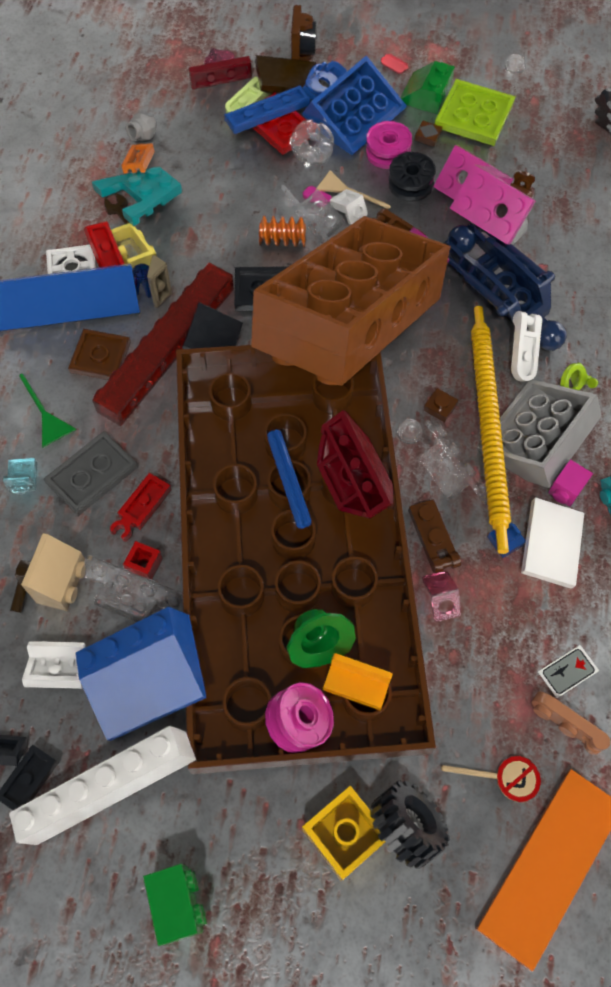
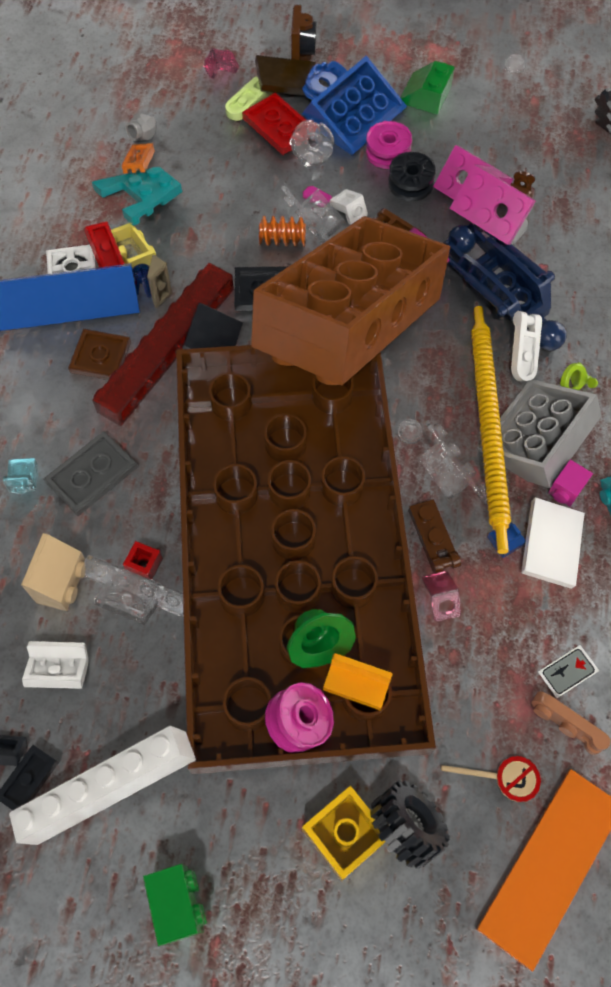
(20, 592): dark brown bar -> none
(52, 427): green piece -> none
(116, 208): dark brown bar -> none
(141, 505): red plate -> none
(142, 672): slope -> none
(220, 72): dark red tile -> none
(267, 109): blue tile -> none
(289, 479): blue axle -> none
(332, 183): tan piece -> none
(353, 468): dark red wedge -> none
(394, 63): coral piece -> none
(428, 133): reddish brown tile -> none
(440, 405): reddish brown plate -> none
(475, 112): lime plate -> none

